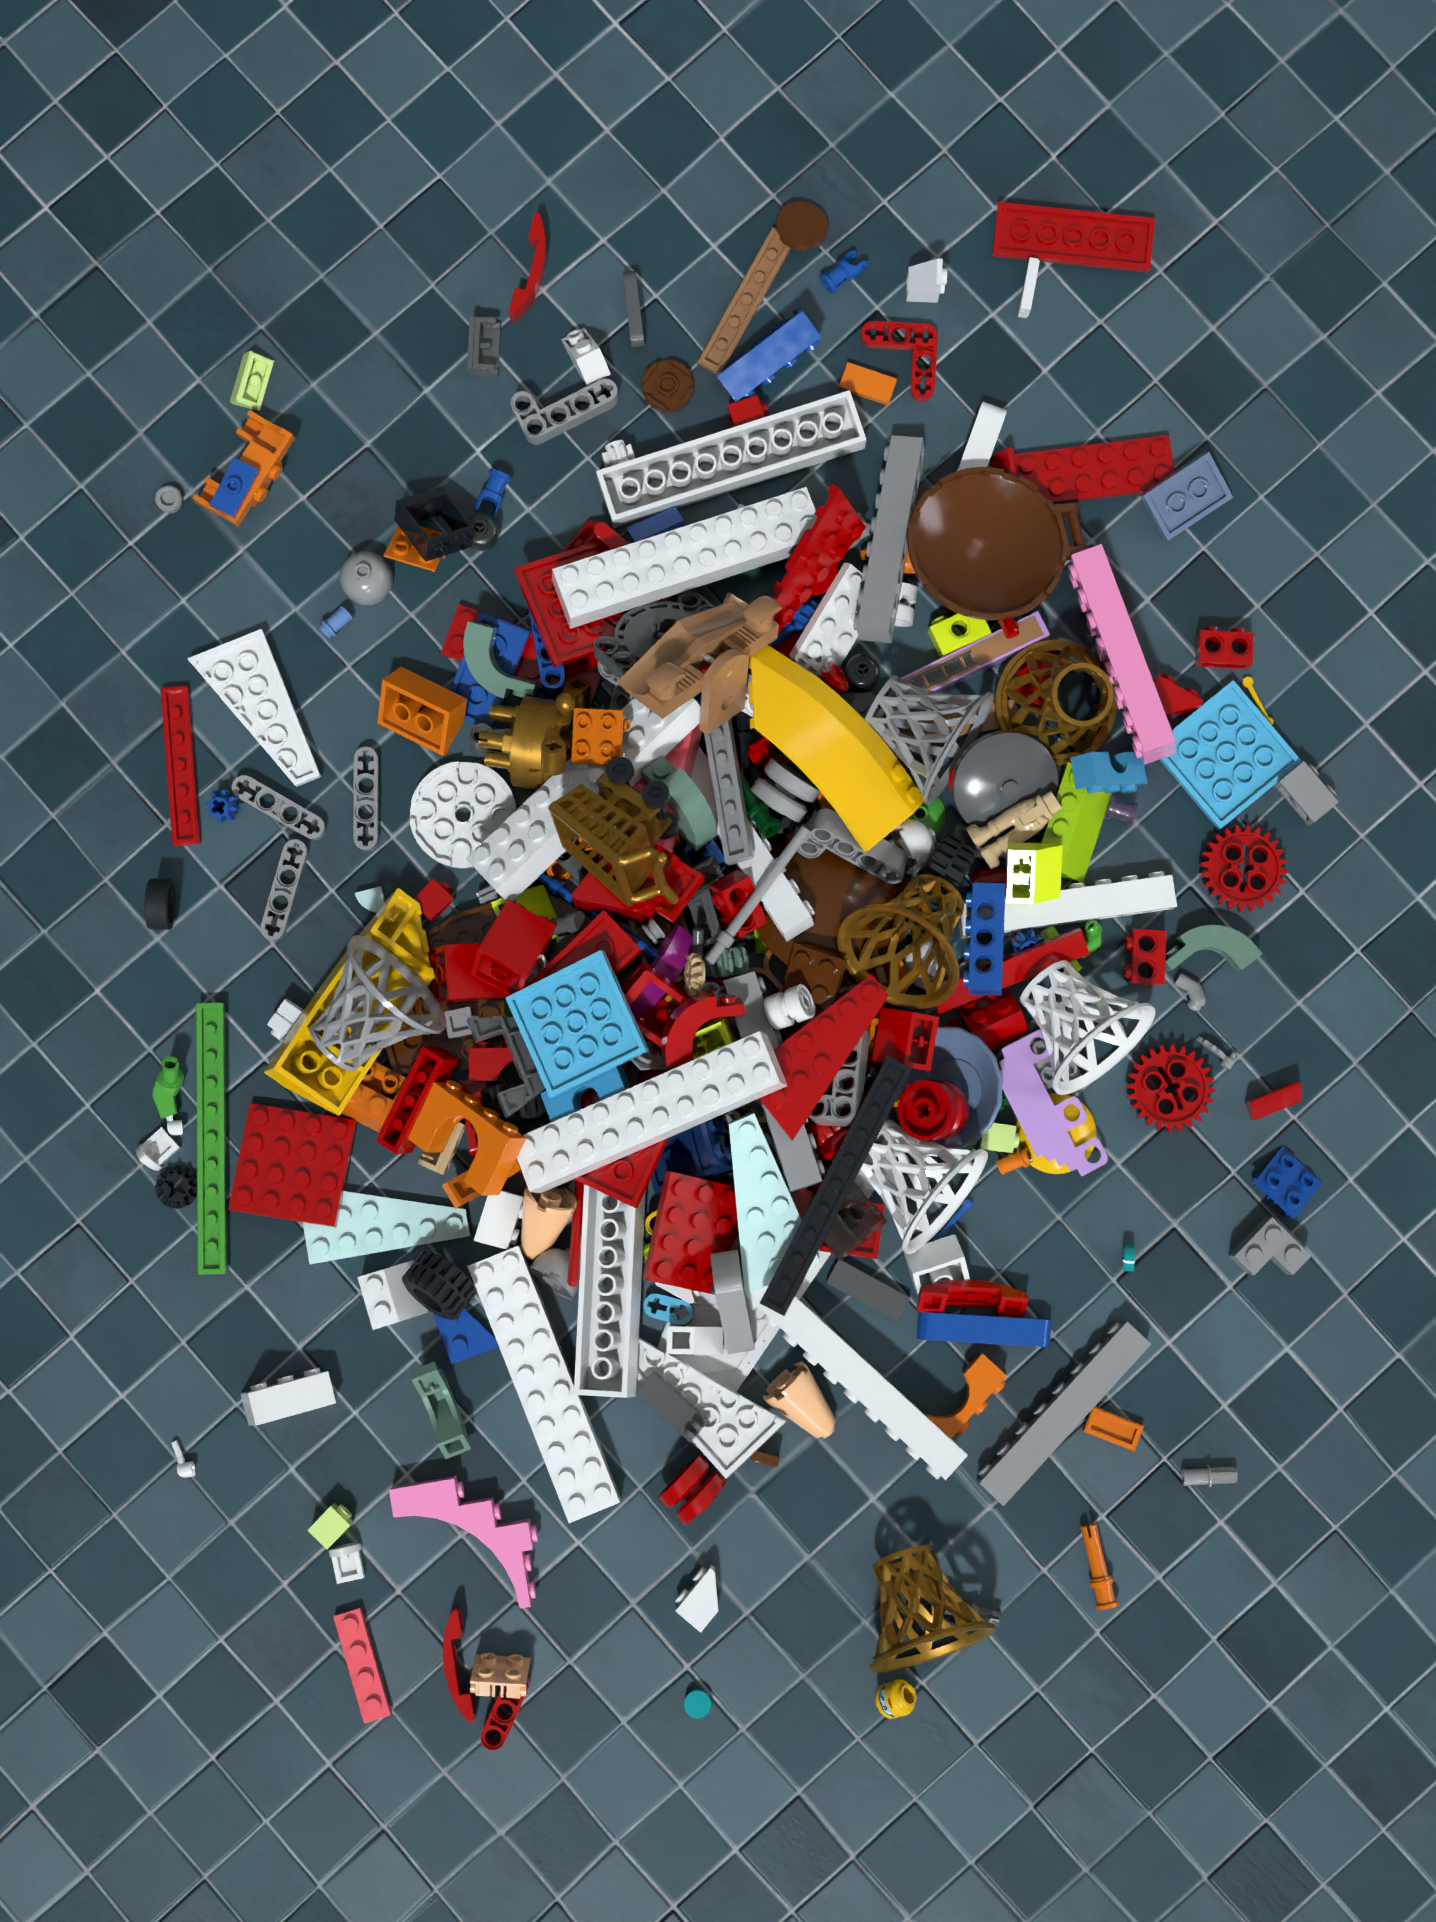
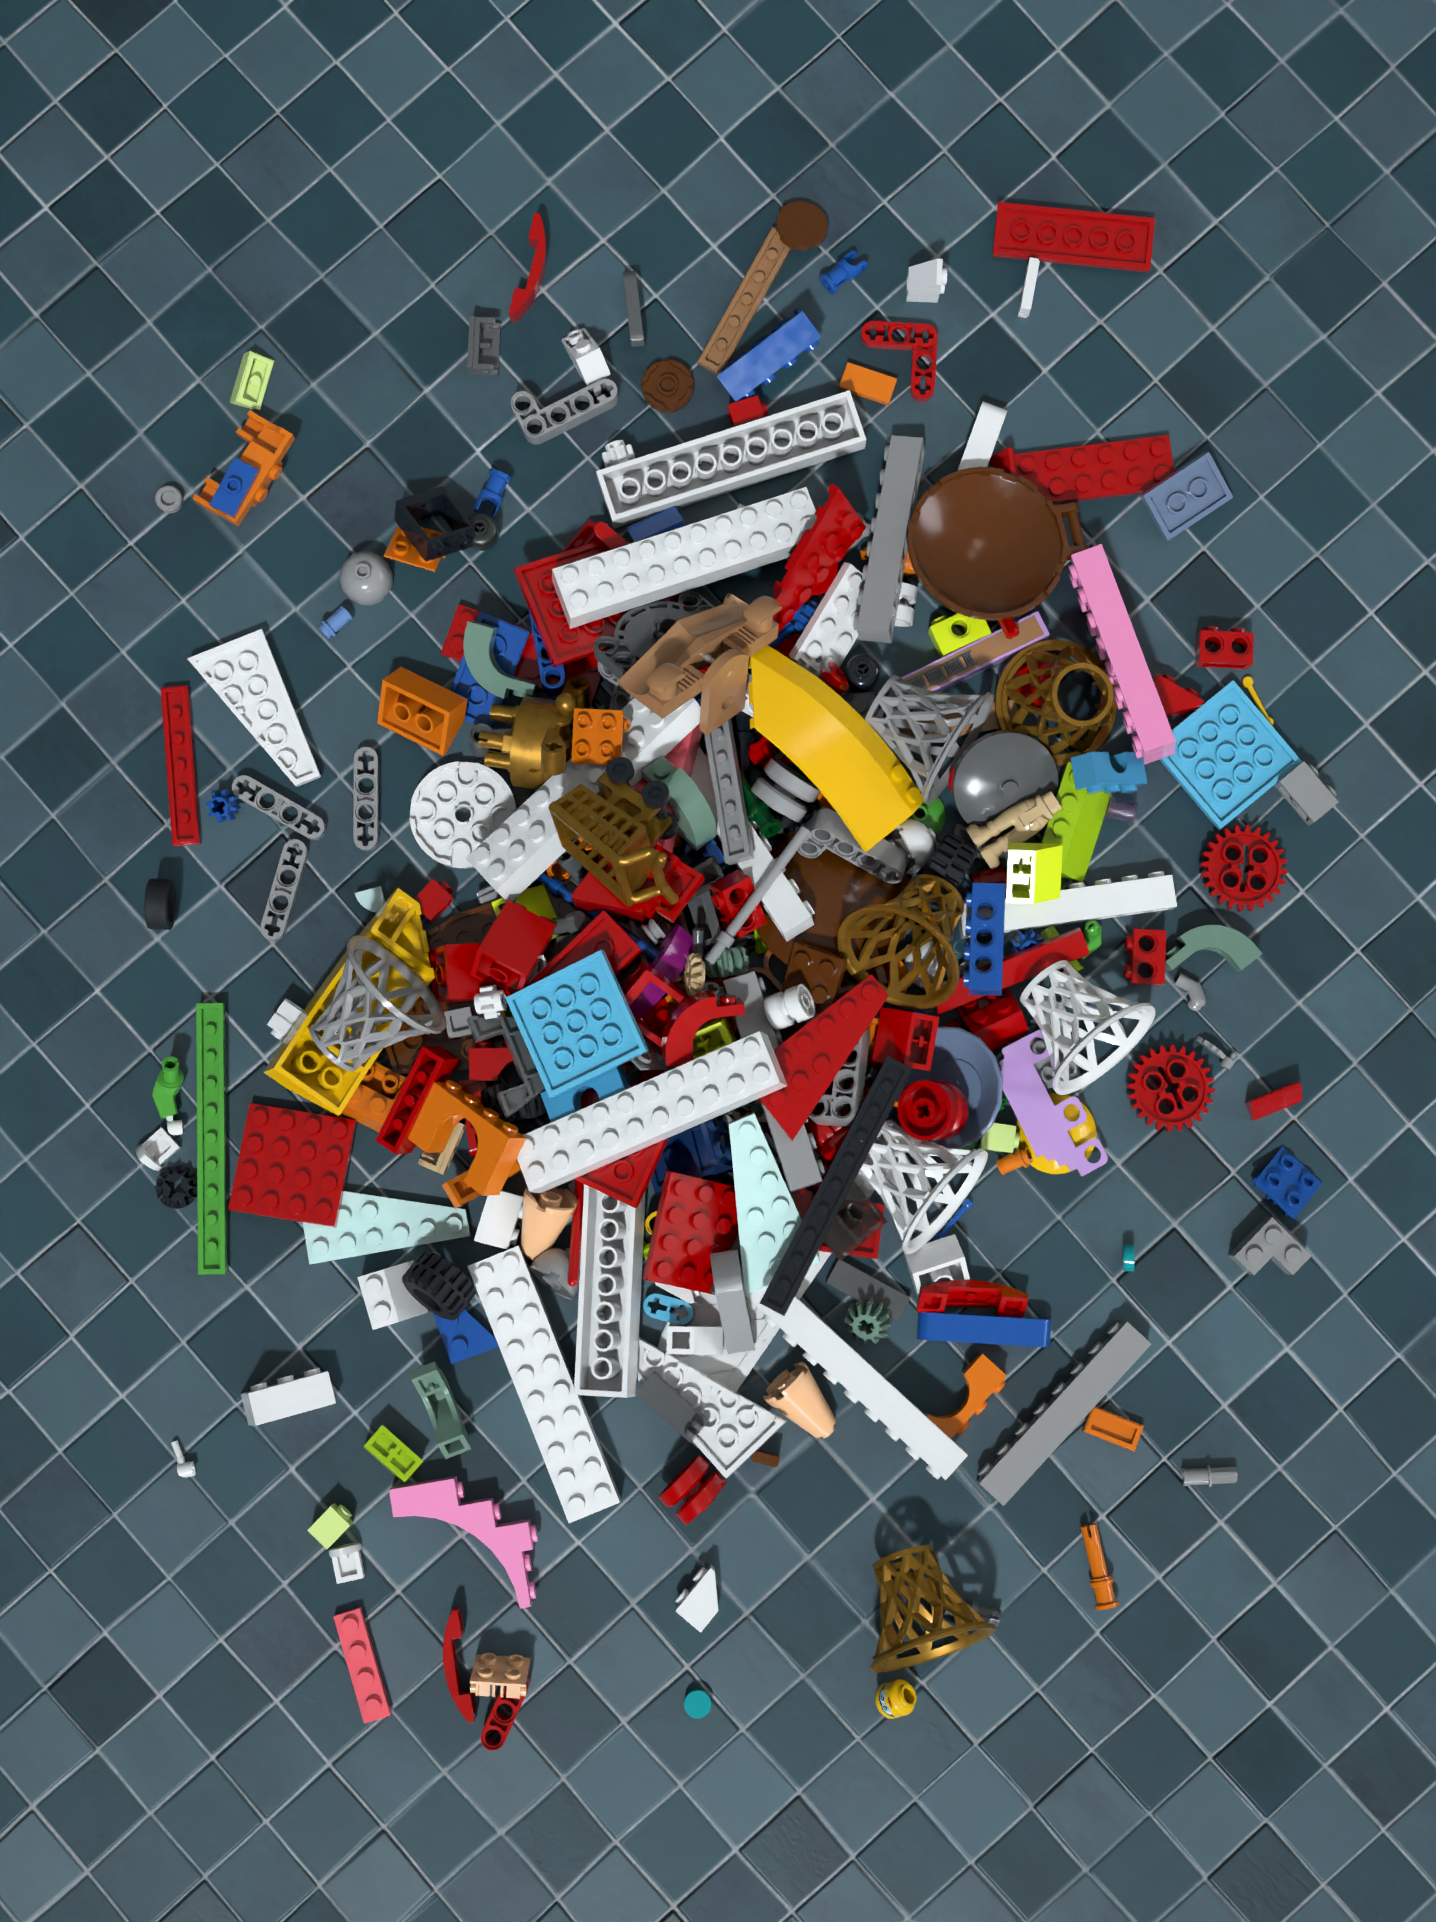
(393, 1454): none -> lime hinge
(490, 1001): none -> white gear
(868, 1320): none -> sand green gear

